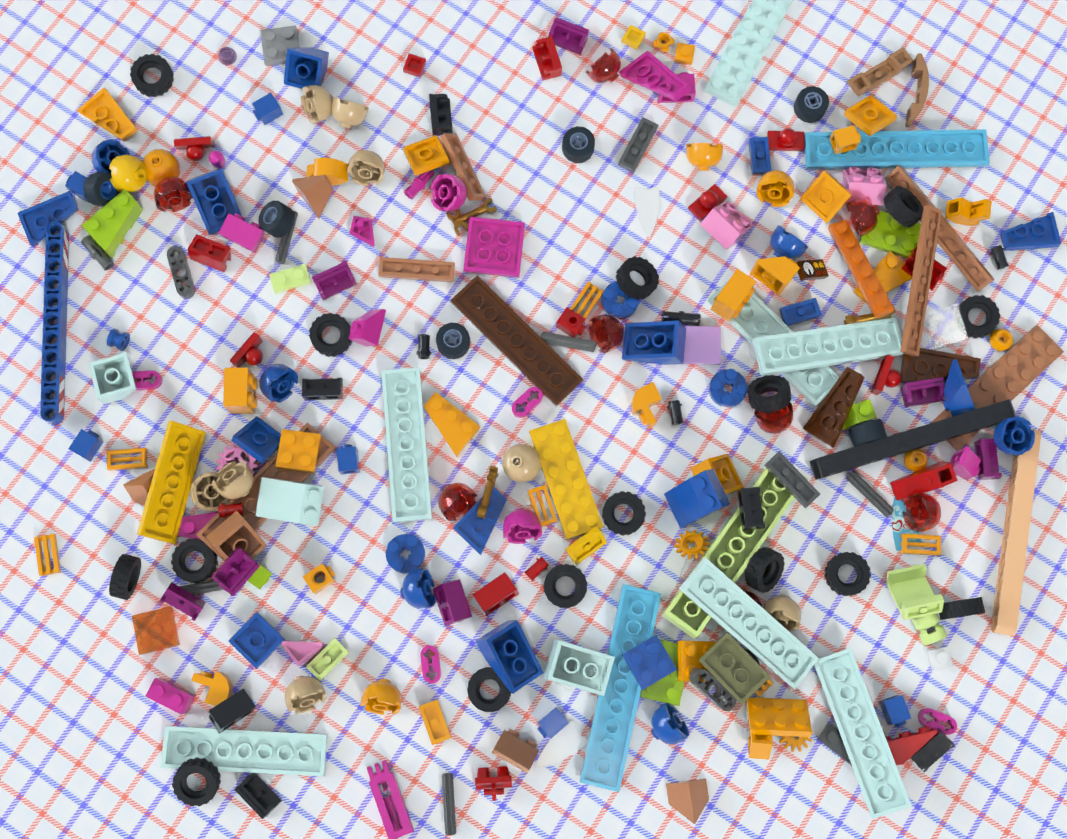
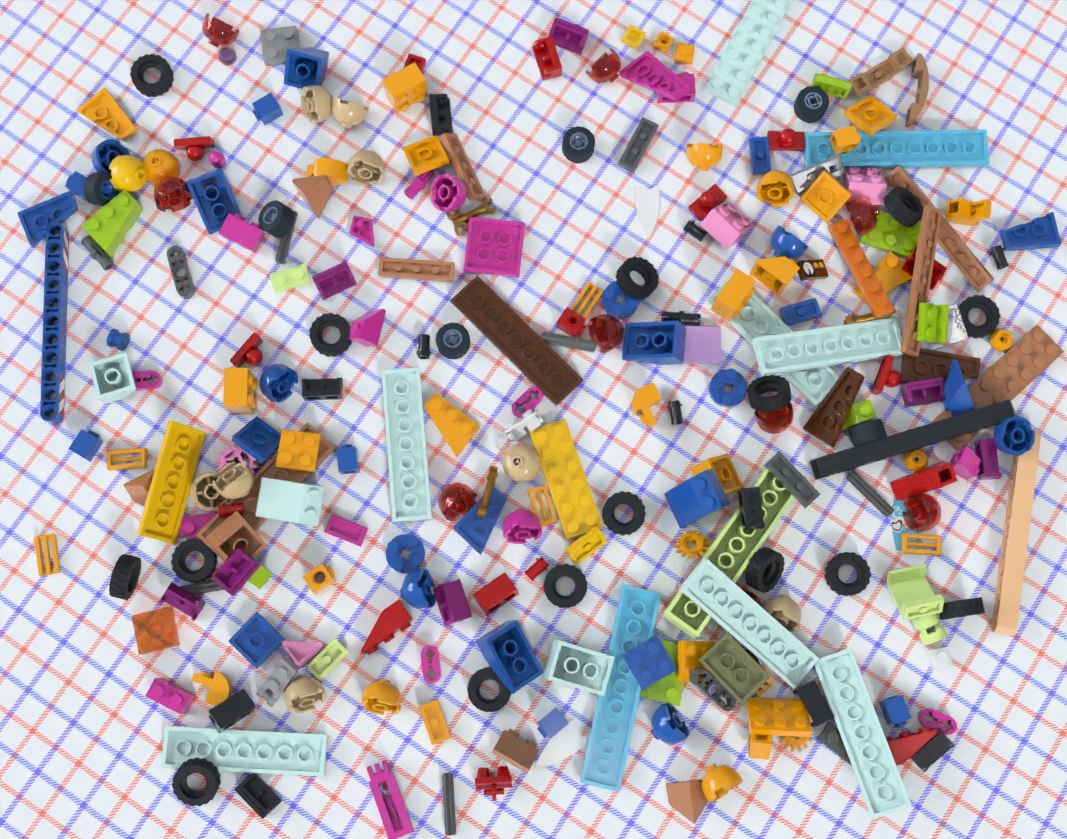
(209, 253): red hinge -> none
(218, 31): none -> clear red cylinder
(278, 680): none -> light grey plate
(346, 530): none -> dark pink tile
(389, 622): none -> red slope
(405, 88): none -> light orange brick
(529, 419): none -> white hinge
(694, 230): none -> black pin
(719, 781): none -> light orange cylinder
(806, 177): none -> light grey plate
(814, 703): none -> black hinge
(832, 86): none -> lime bracket
(932, 323): none -> lime bracket

